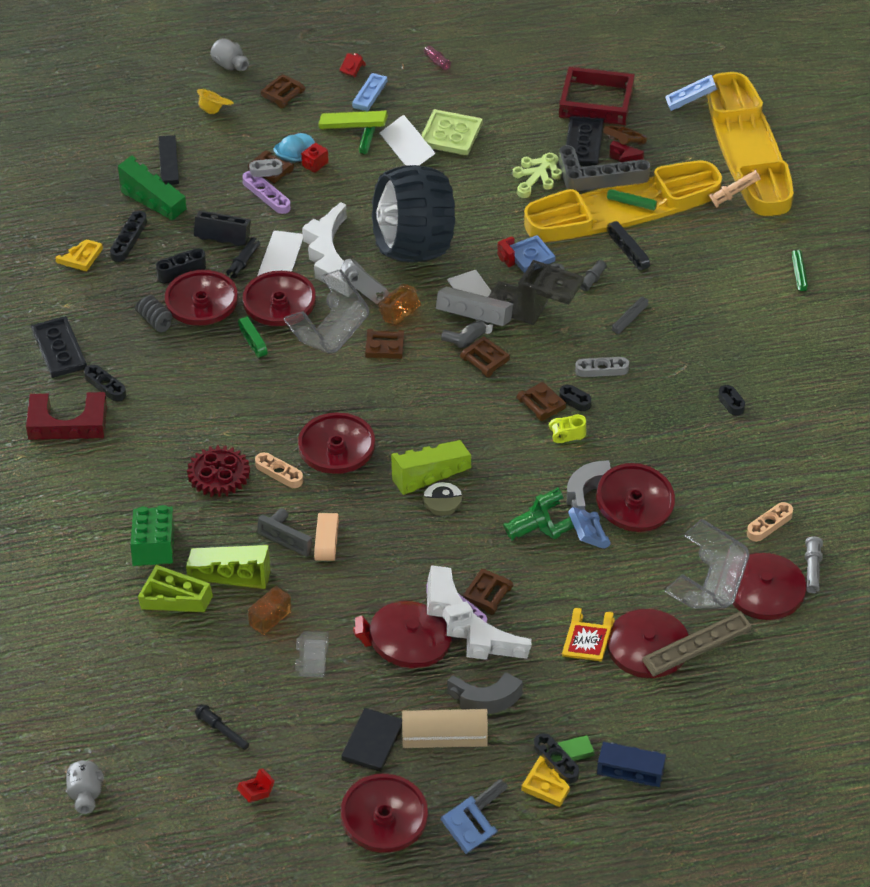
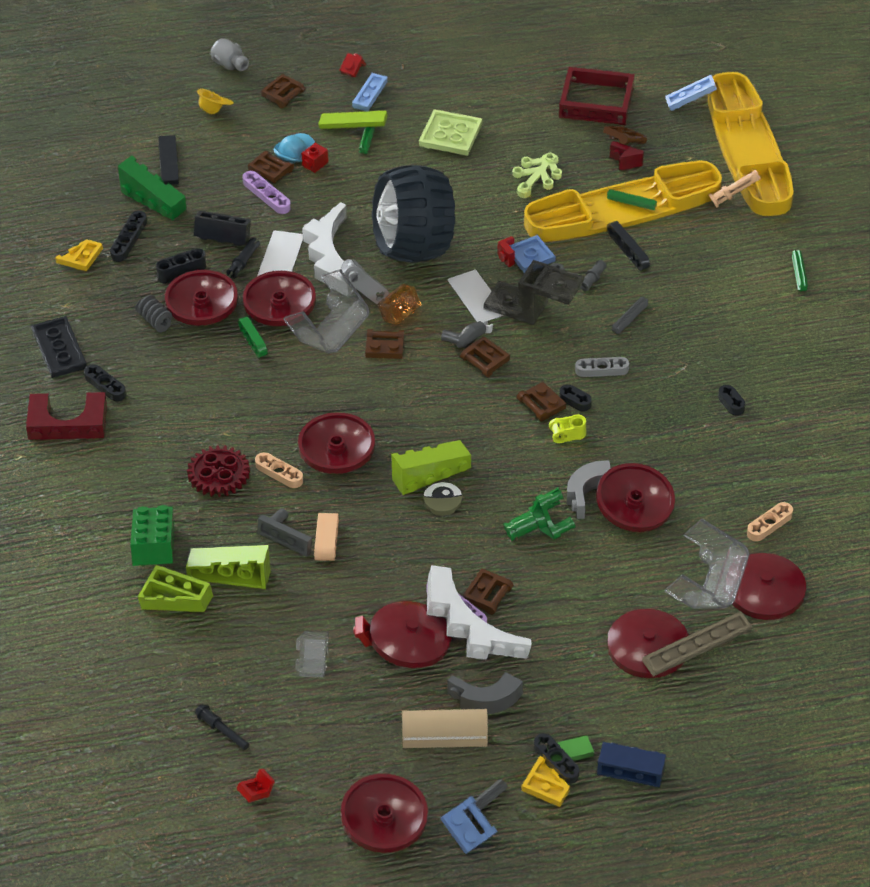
(84, 785): light grey piece -> none
(266, 167): light grey beam -> none
(269, 610): clear orange brick -> none
(372, 739): black tile -> none
(407, 142): white sticker -> none
(437, 57): clear pink pin -> none
(457, 612): white piece -> none
(474, 306): light grey brick -> none
(585, 137): black tile -> none
(587, 639): flag -> none
(589, 527): medium blue plate -> none
(600, 176): dark grey beam -> none
(813, 557): light grey pin -> none

